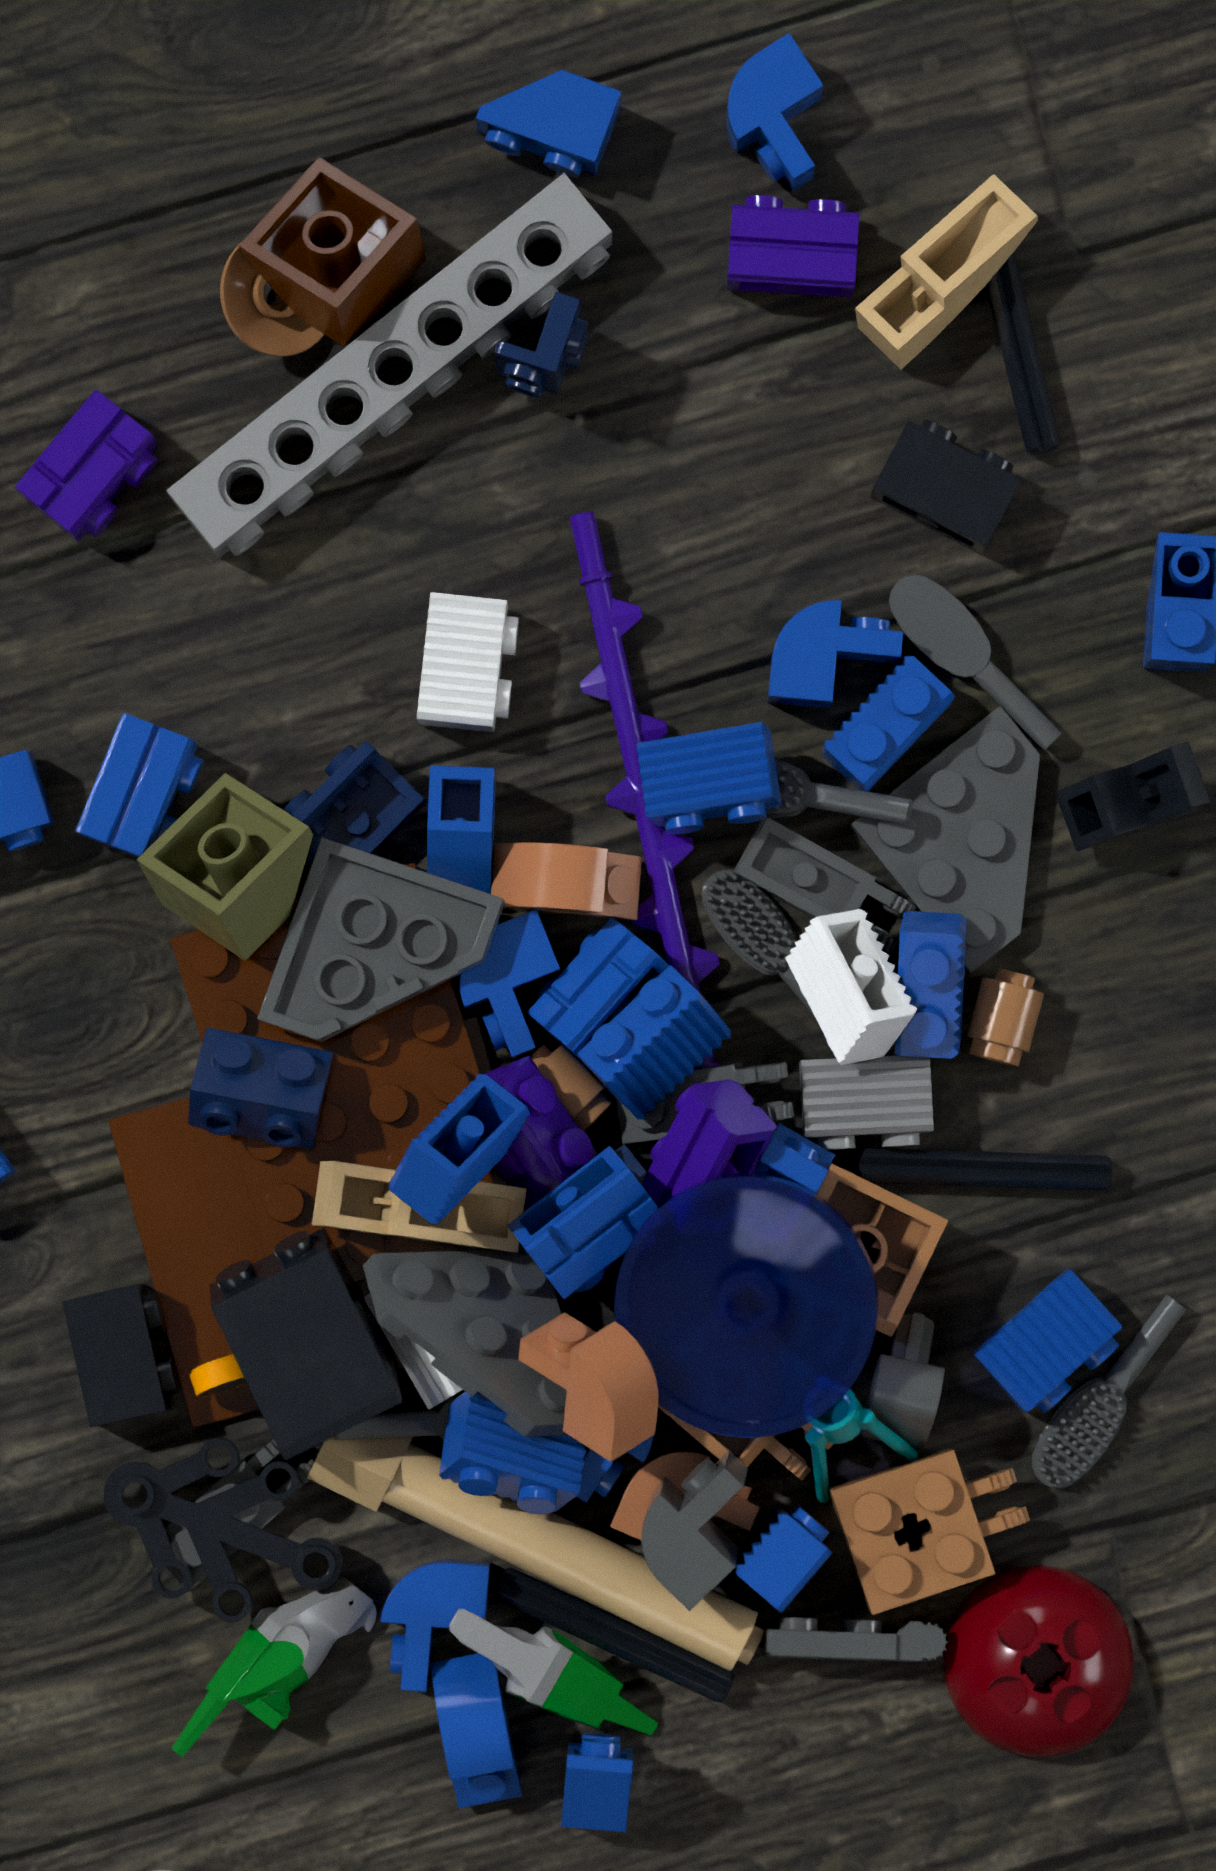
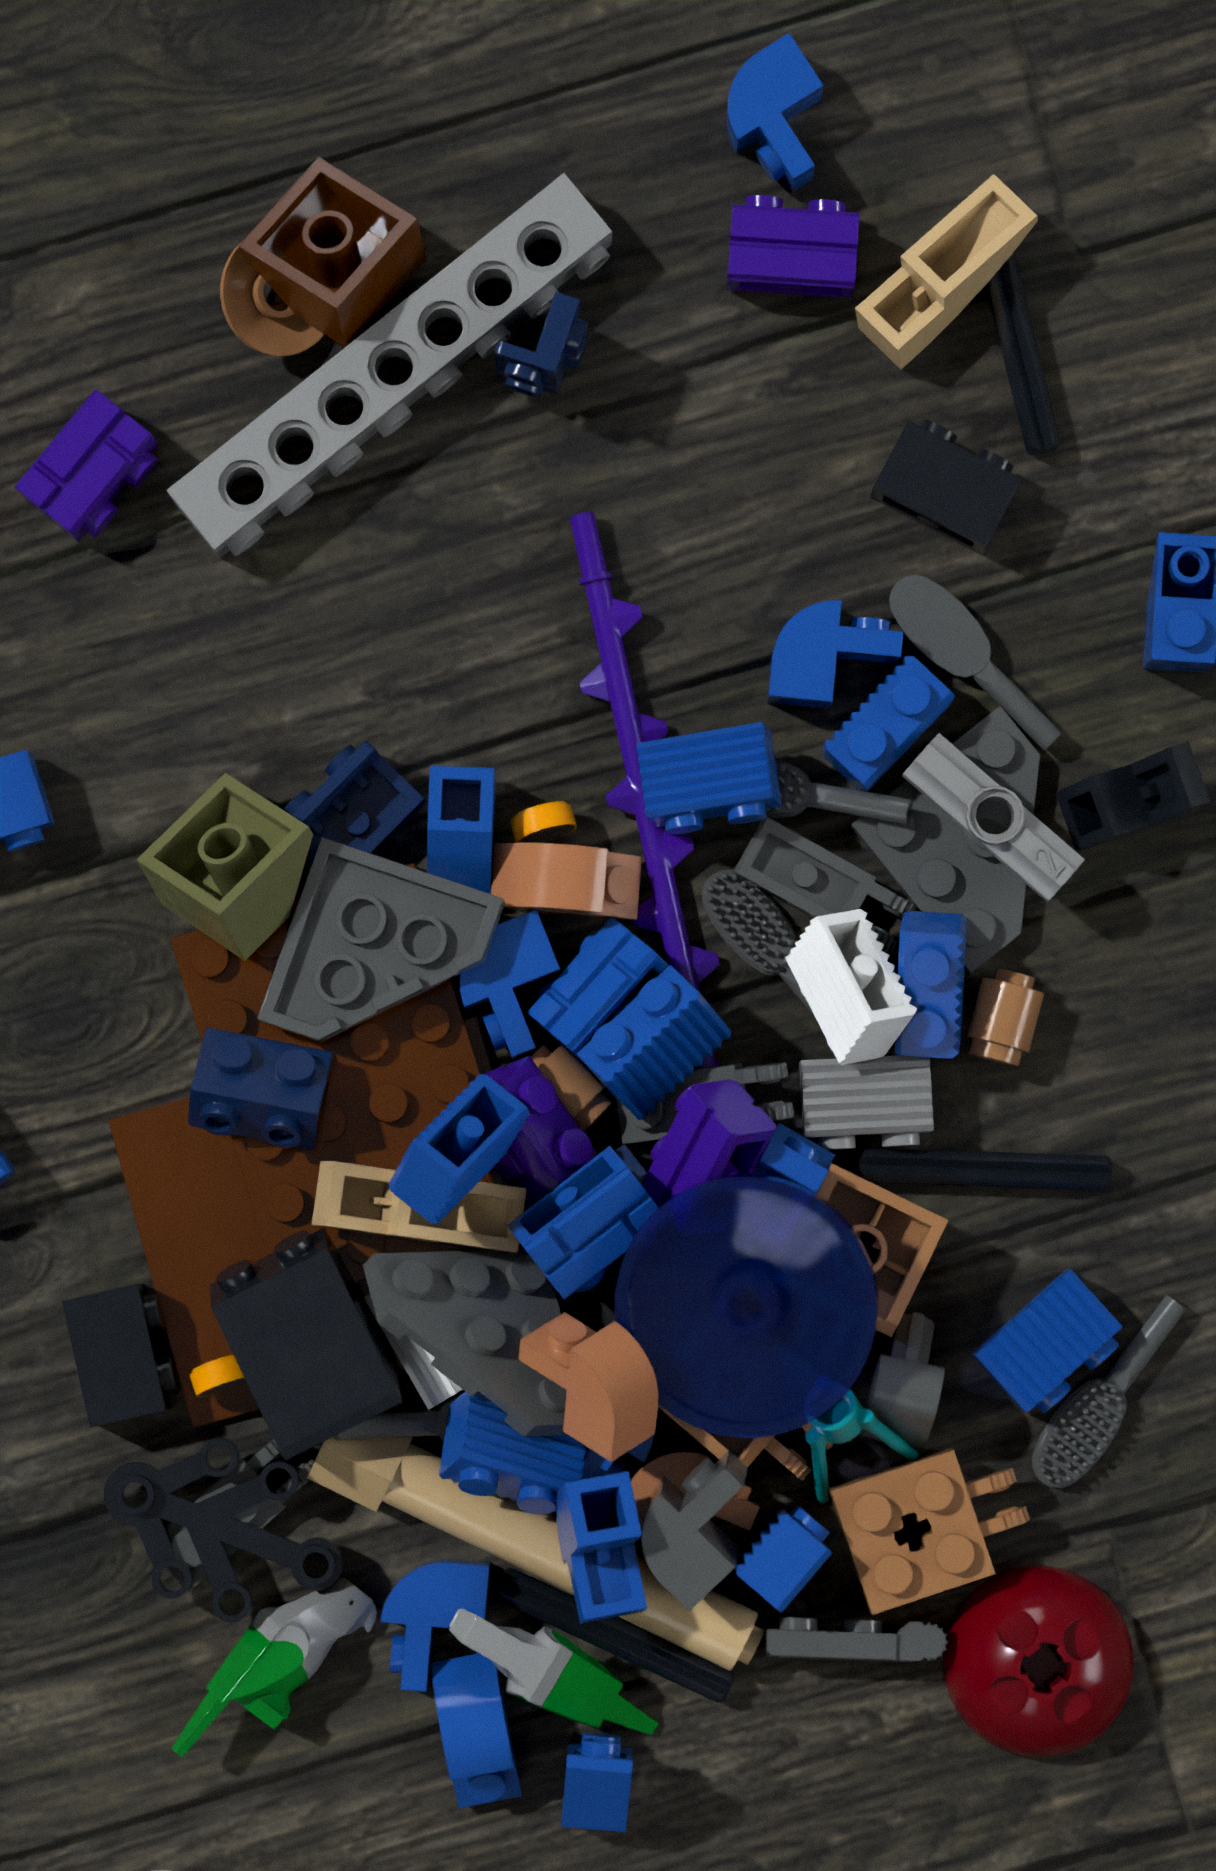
(139, 786): blue brick -> none
(465, 661): white brick -> none
(543, 822): none -> light orange tile
(555, 118): blue slope -> none
(597, 1541): none -> blue brick
(961, 786): none -> light grey piece

